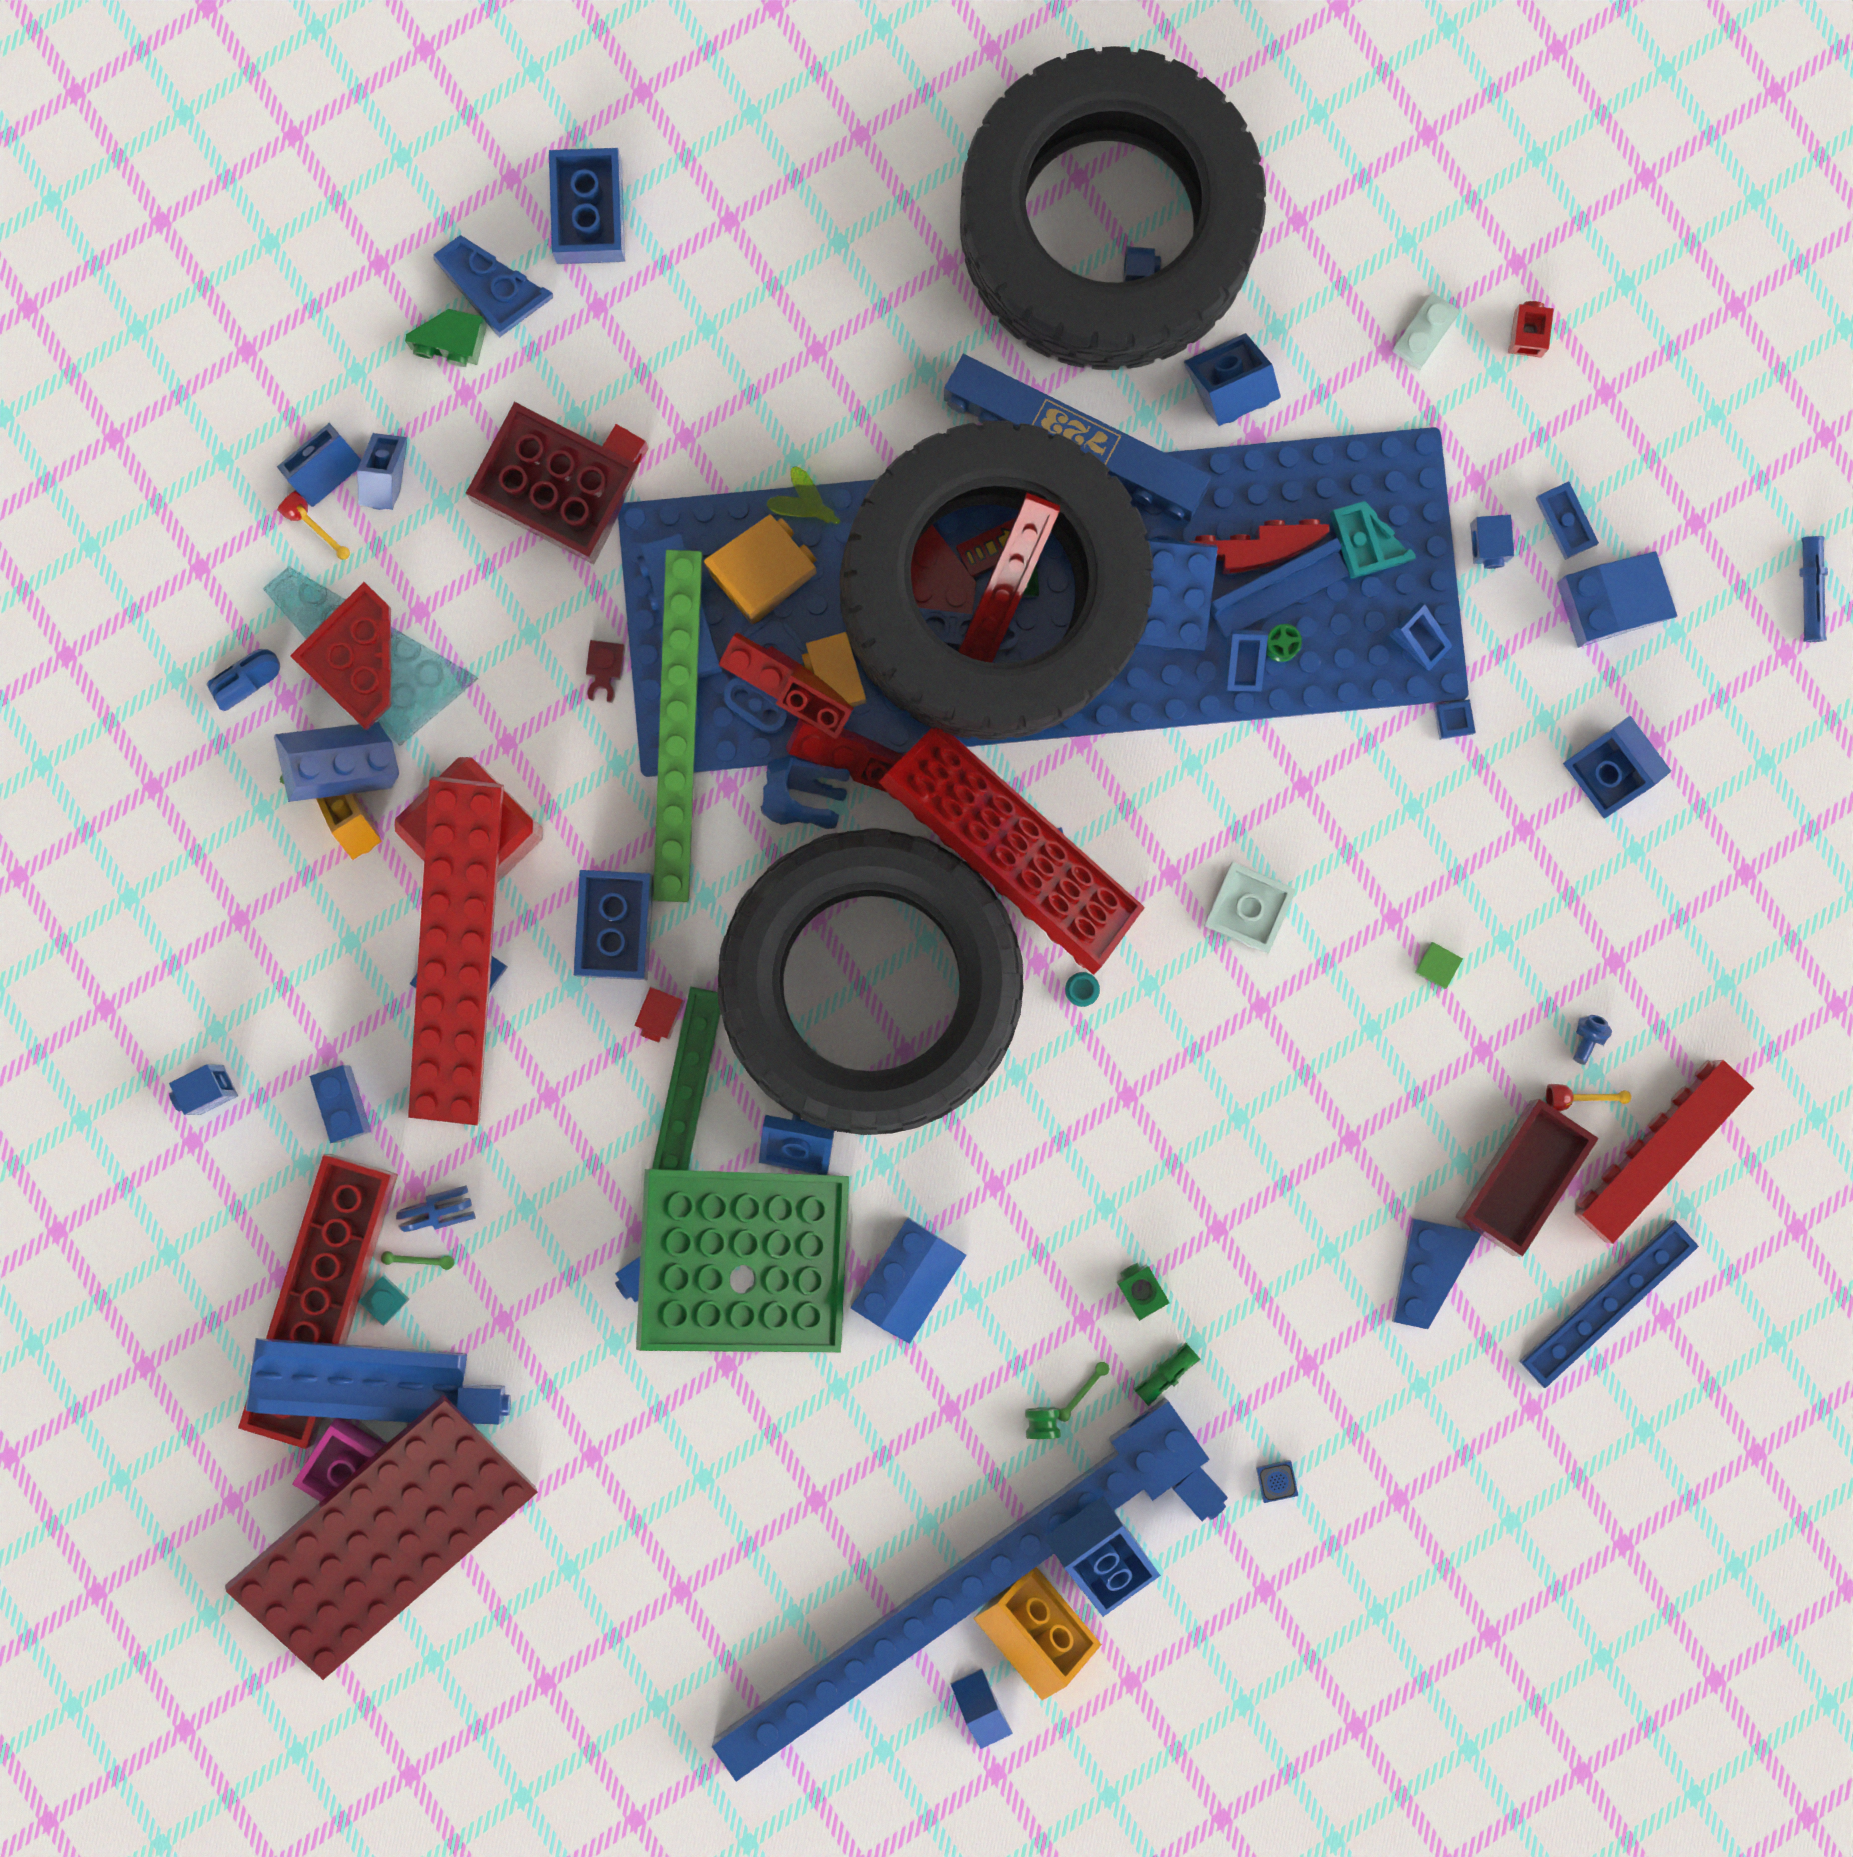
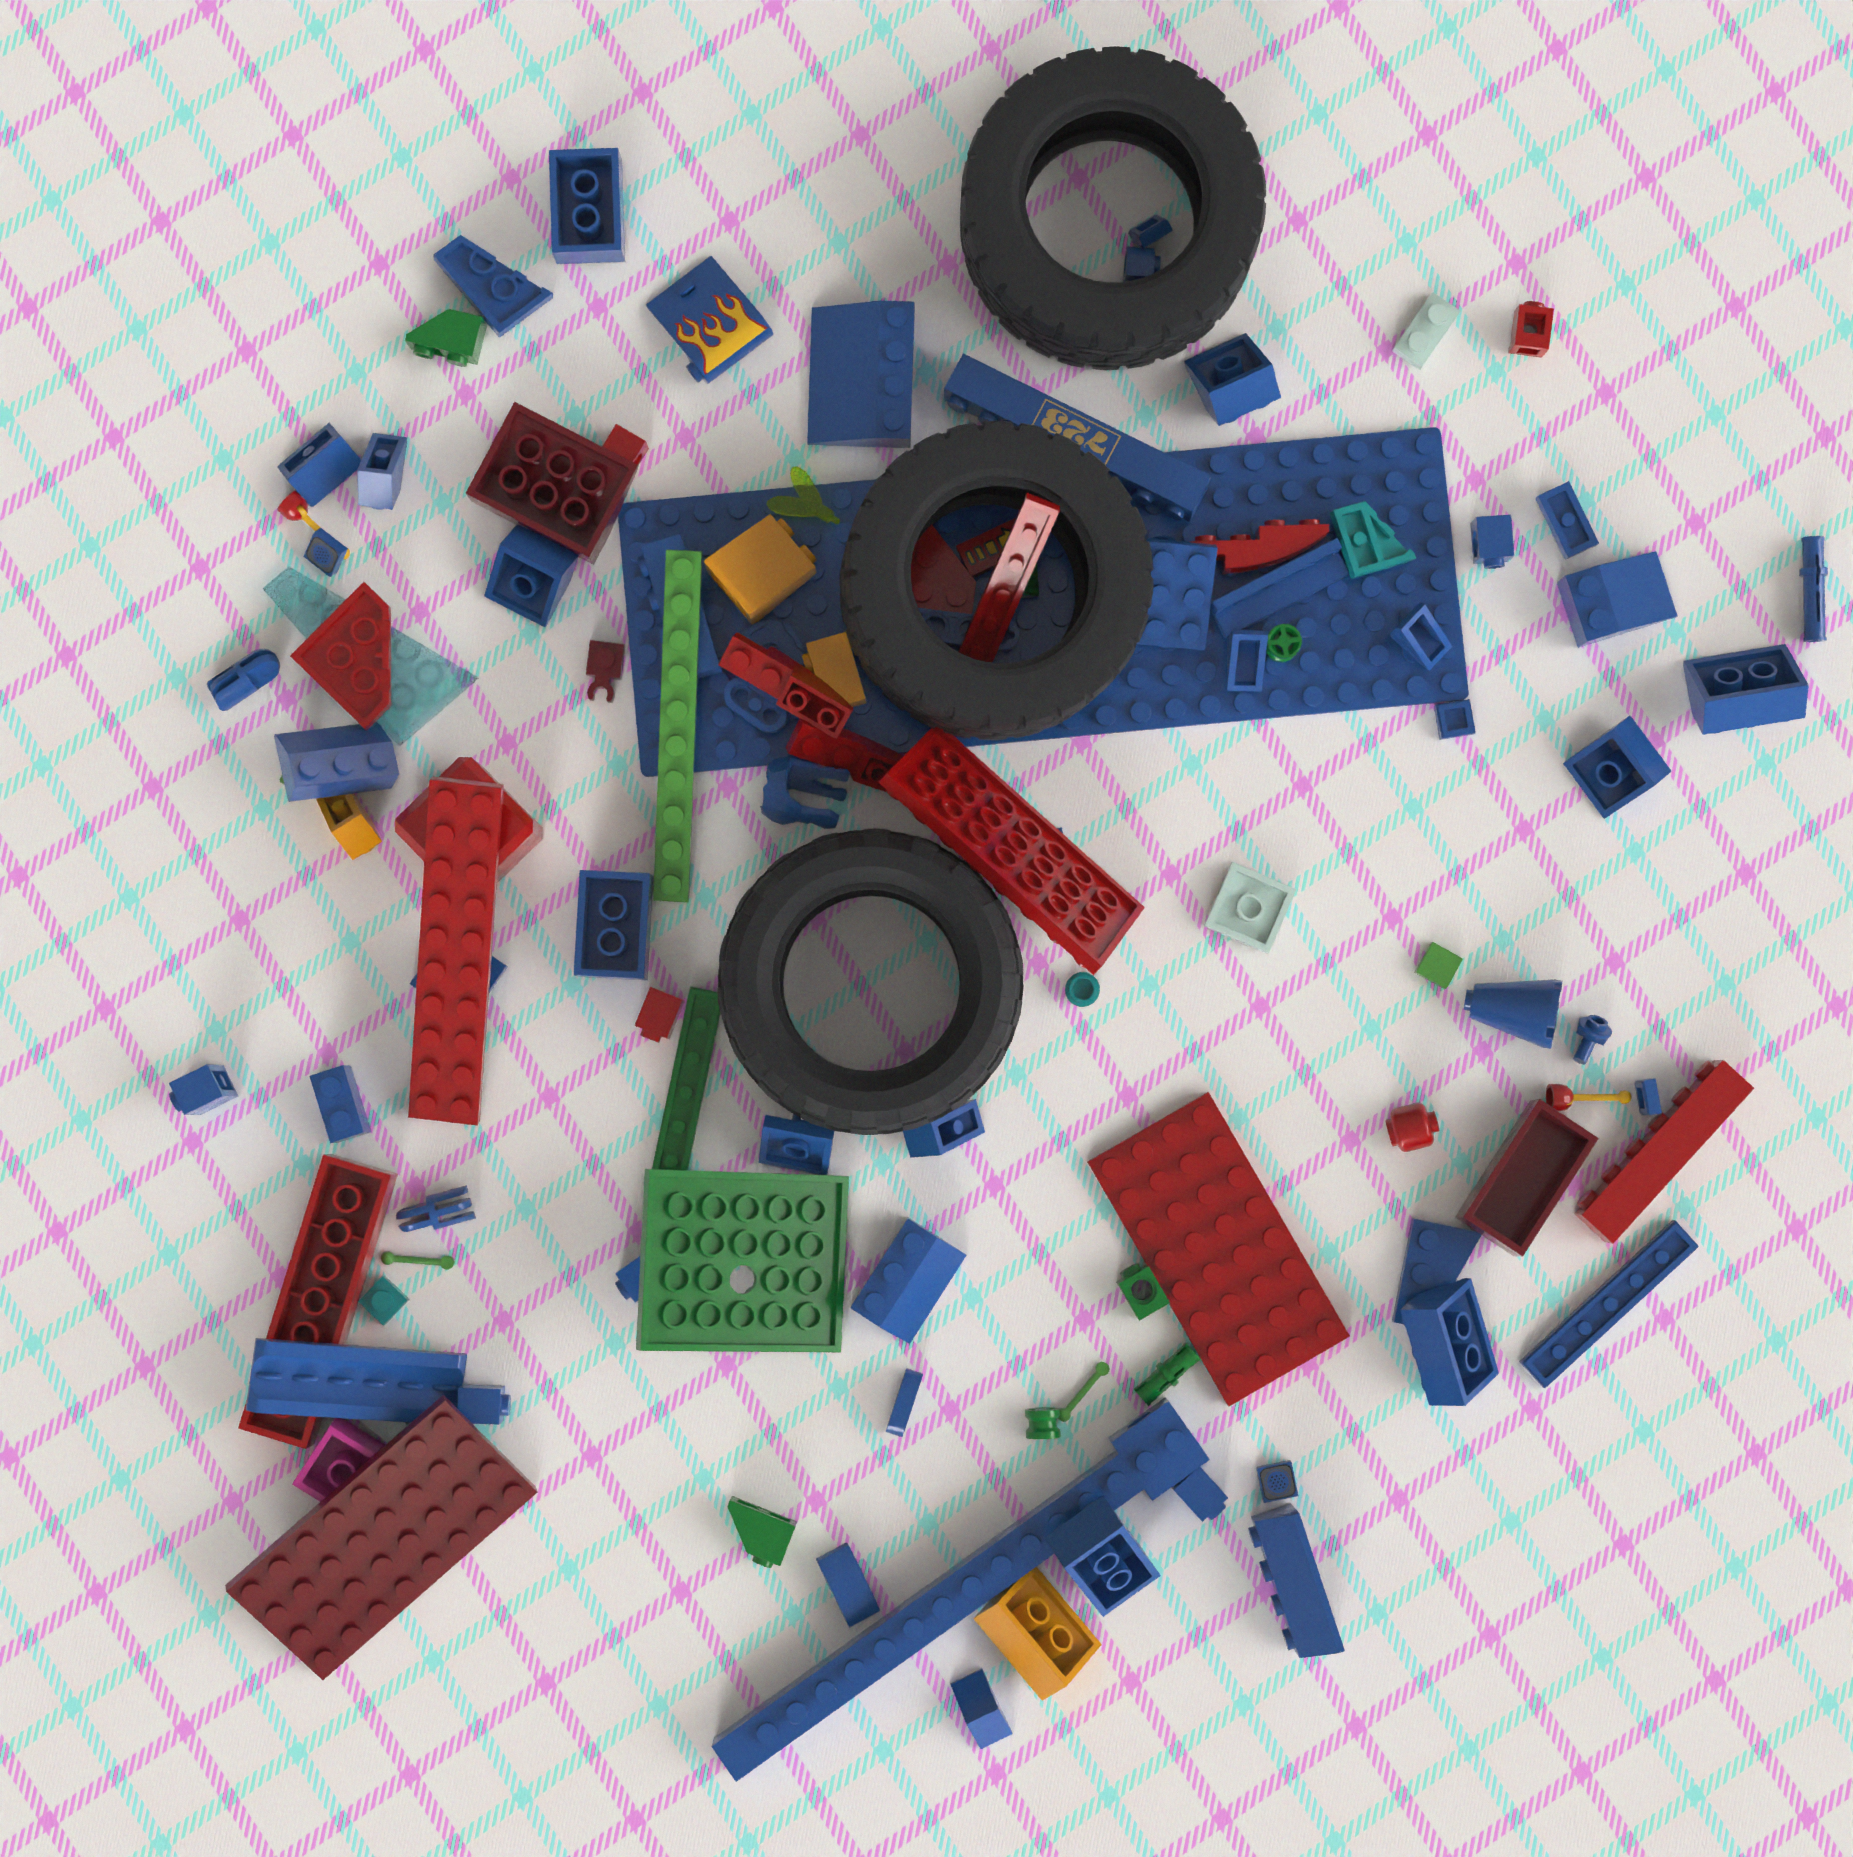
(325, 552): none -> blue tile
(530, 575): none -> blue slope
(710, 320): none -> blue door
(761, 1531): none -> green slope
(848, 1584): none -> blue slope
(861, 374): none -> blue slope
(904, 1402): none -> blue beam
(945, 1133): none -> blue slope
(1150, 231): none -> blue tile
(1218, 1249): none -> red plate
(1296, 1582): none -> blue slope
(1412, 1127): none -> red head
(1450, 1343): none -> blue slope
(1517, 1008): none -> blue cone
(1648, 1096): none -> blue tile
(1745, 689): none -> blue slope

